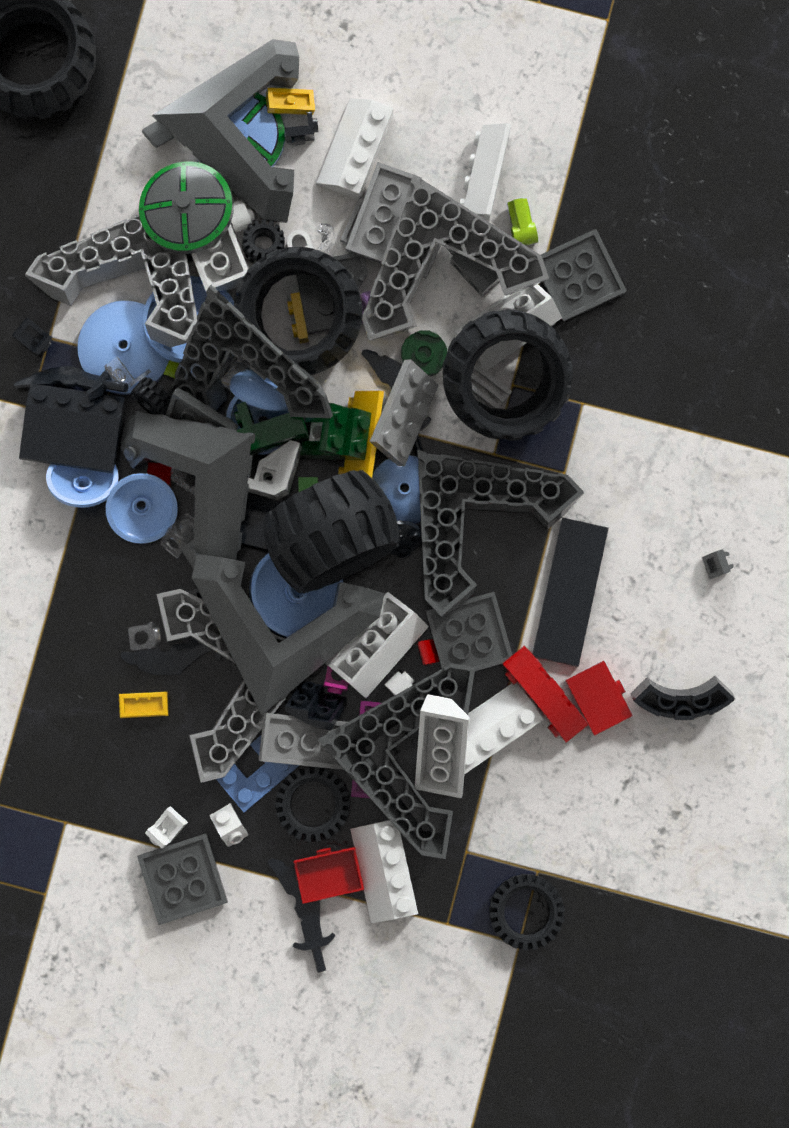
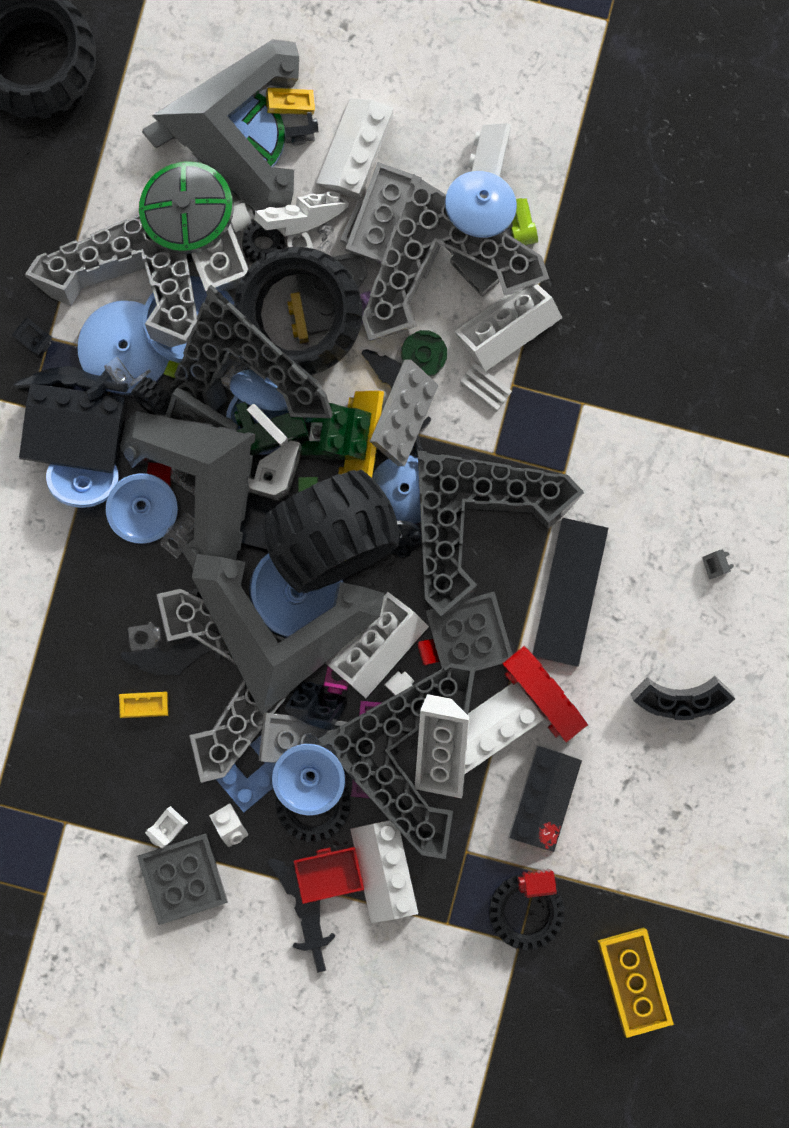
(267, 424): none -> white tile
(303, 793): none -> light blue dish
(307, 214): none -> white slope
(480, 215): none -> light blue dish
(534, 412): black tyre -> none
(537, 883): none -> red brick
(545, 798): none -> black slope
(581, 275): dark grey plate -> none
(599, 697): red container -> none
(635, 982): none -> yellow brick

